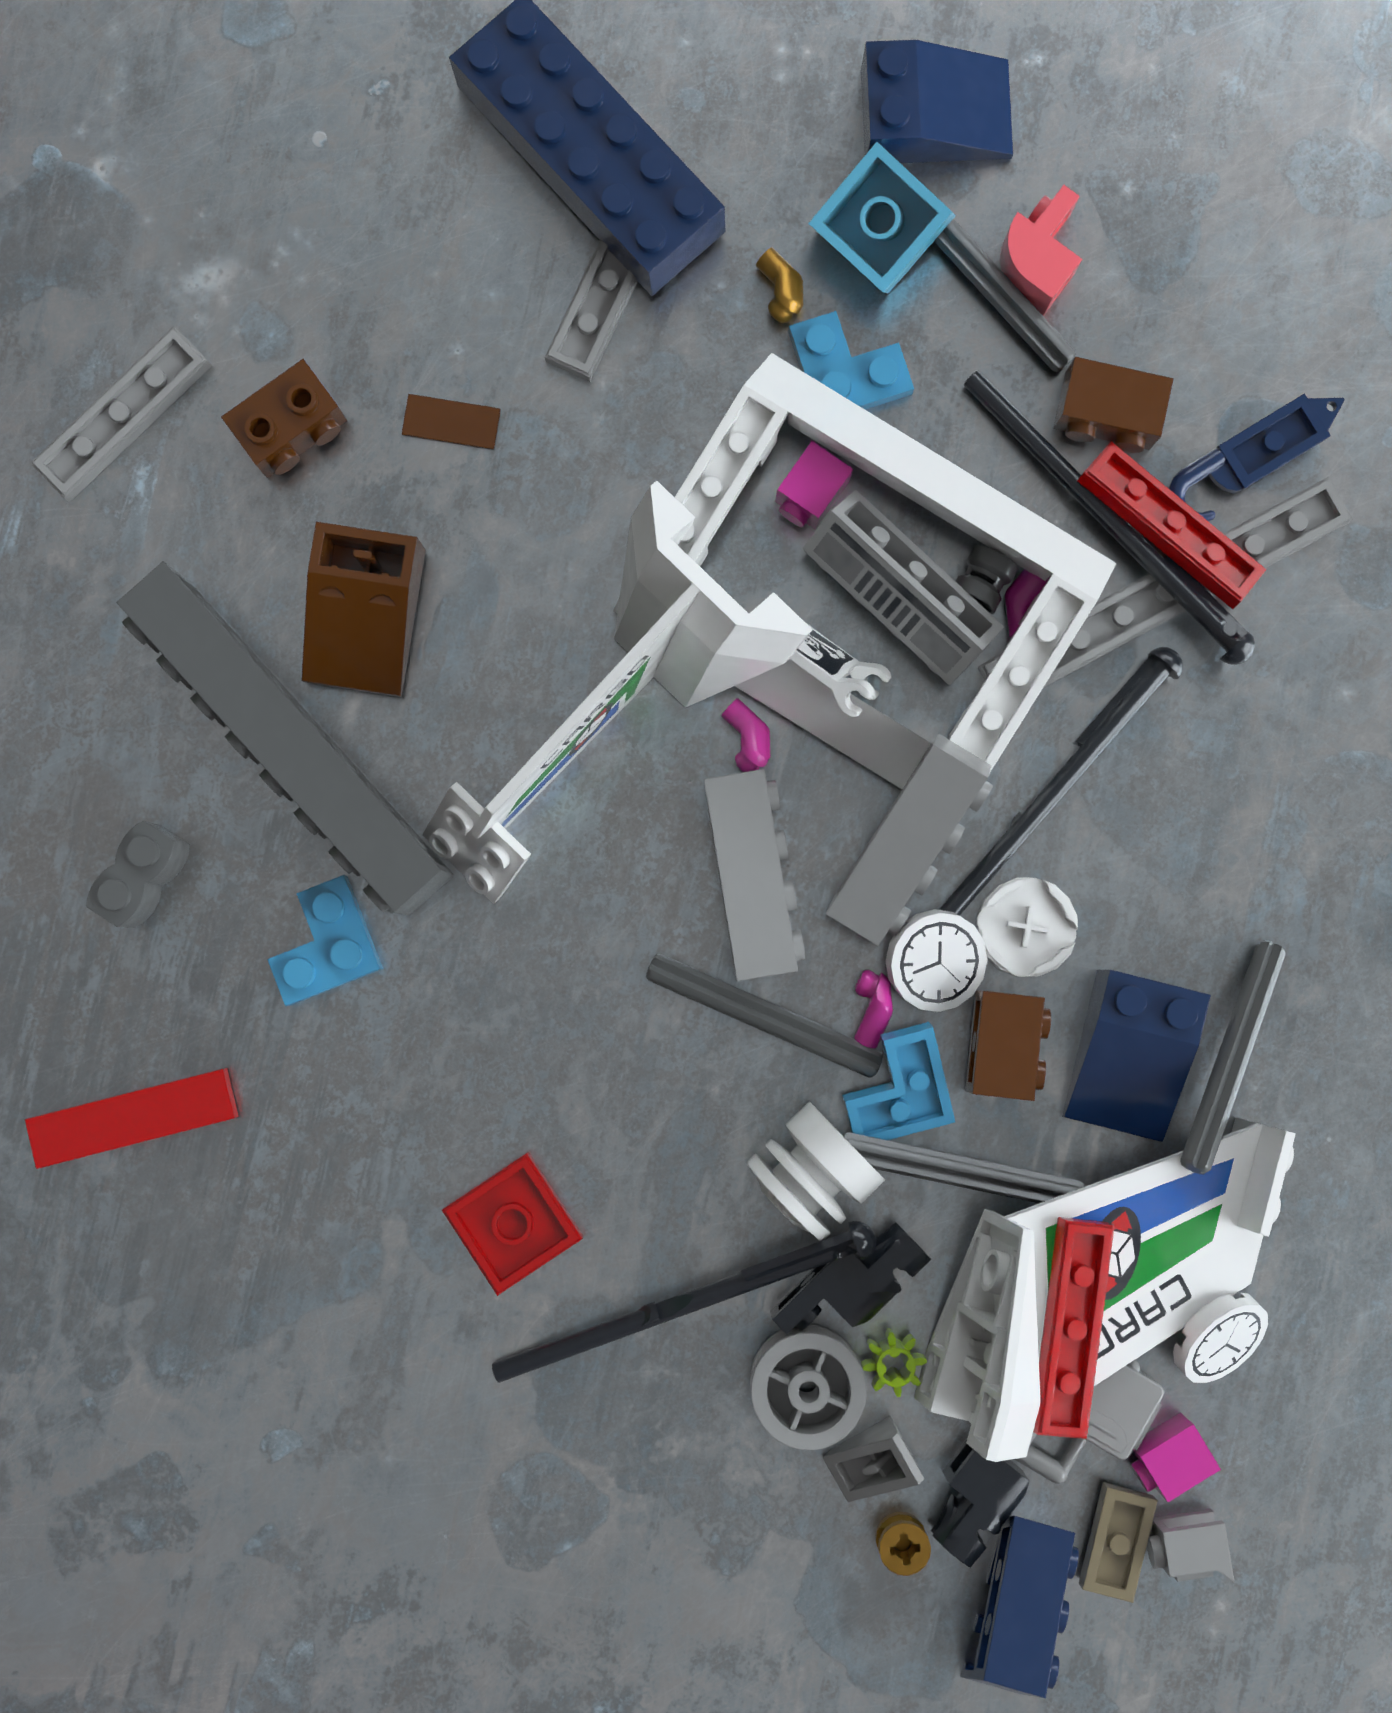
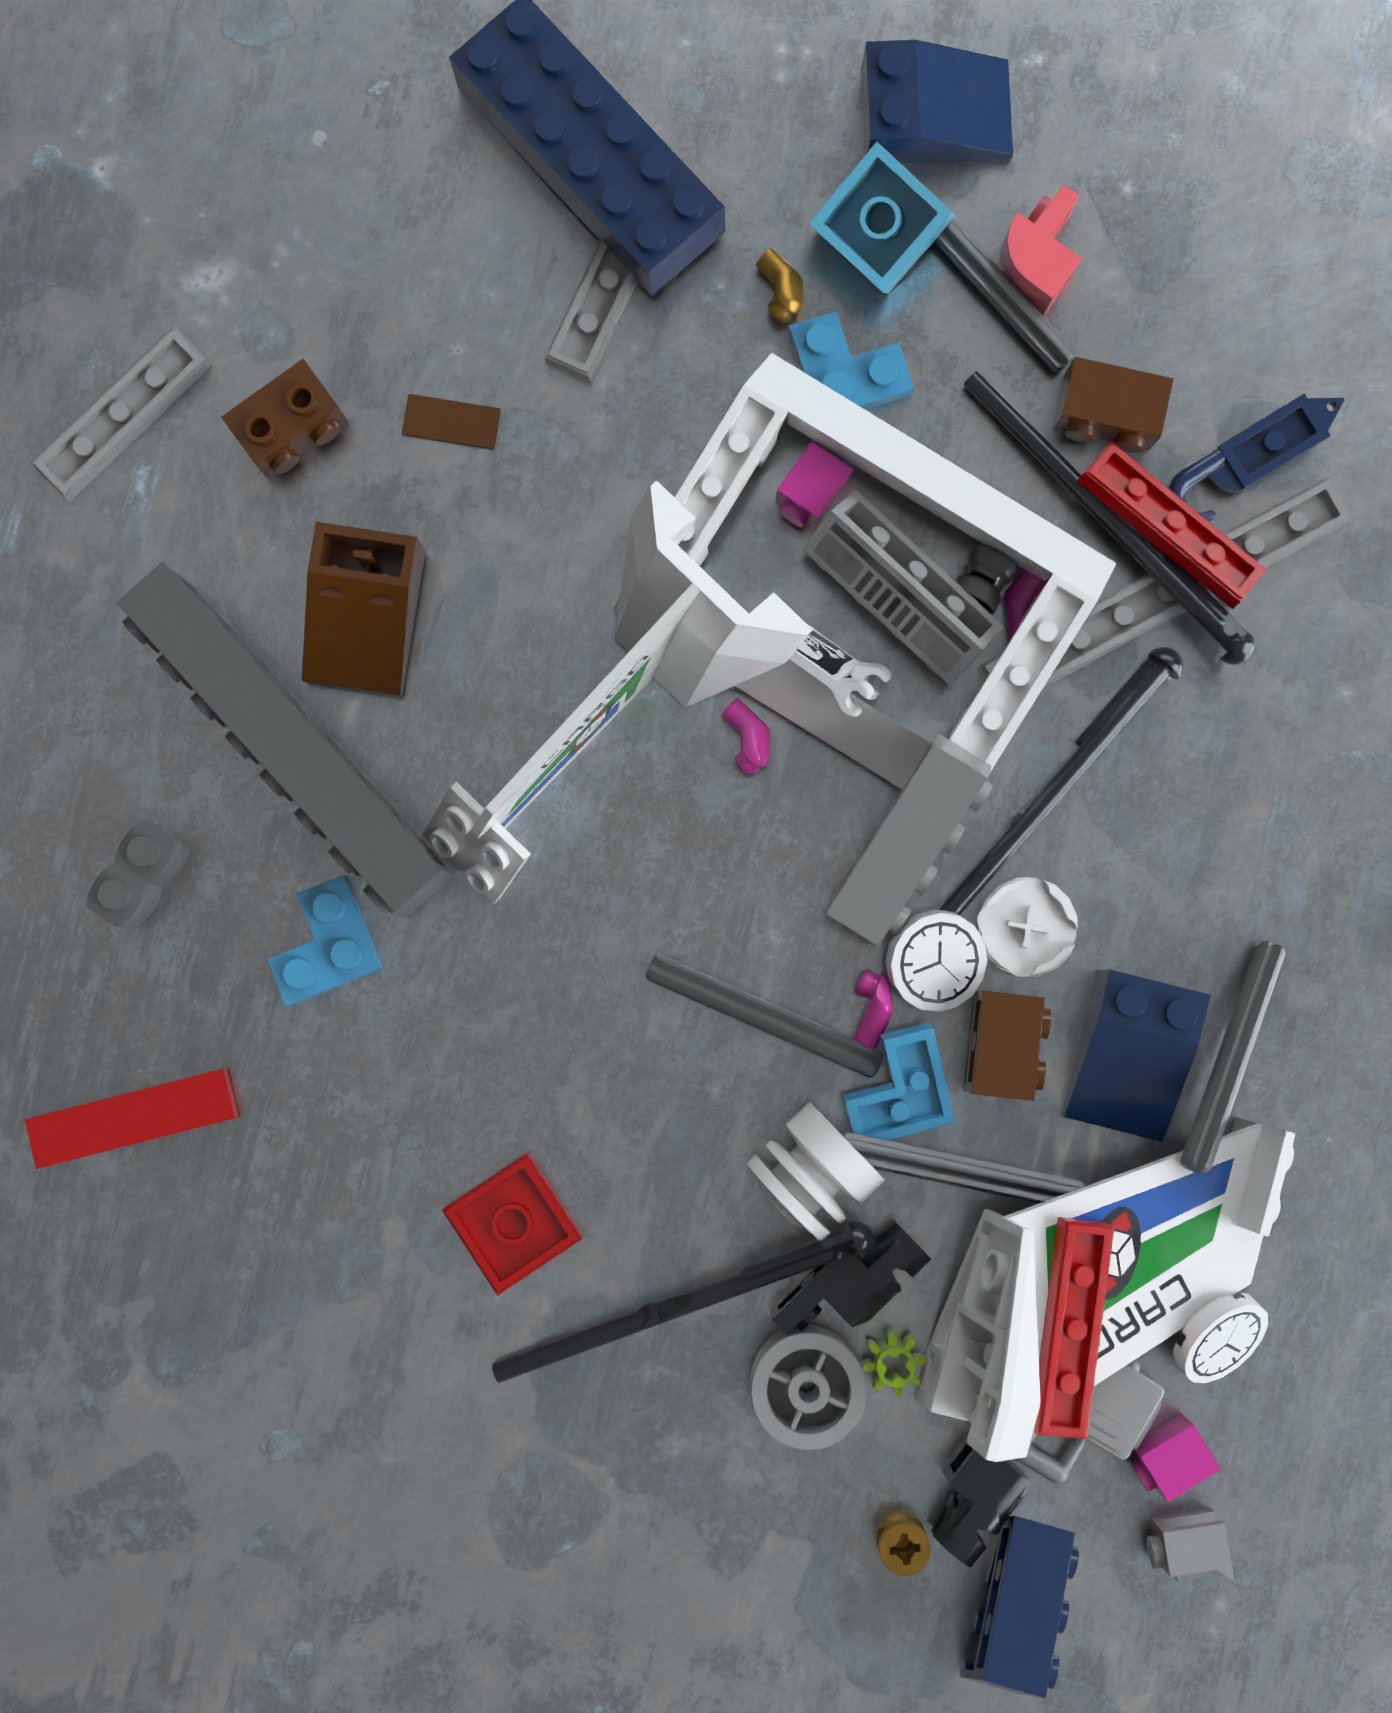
(751, 874): light grey brick -> none
(873, 1462): light grey slope -> none
(1118, 1542): dark tan plate -> none

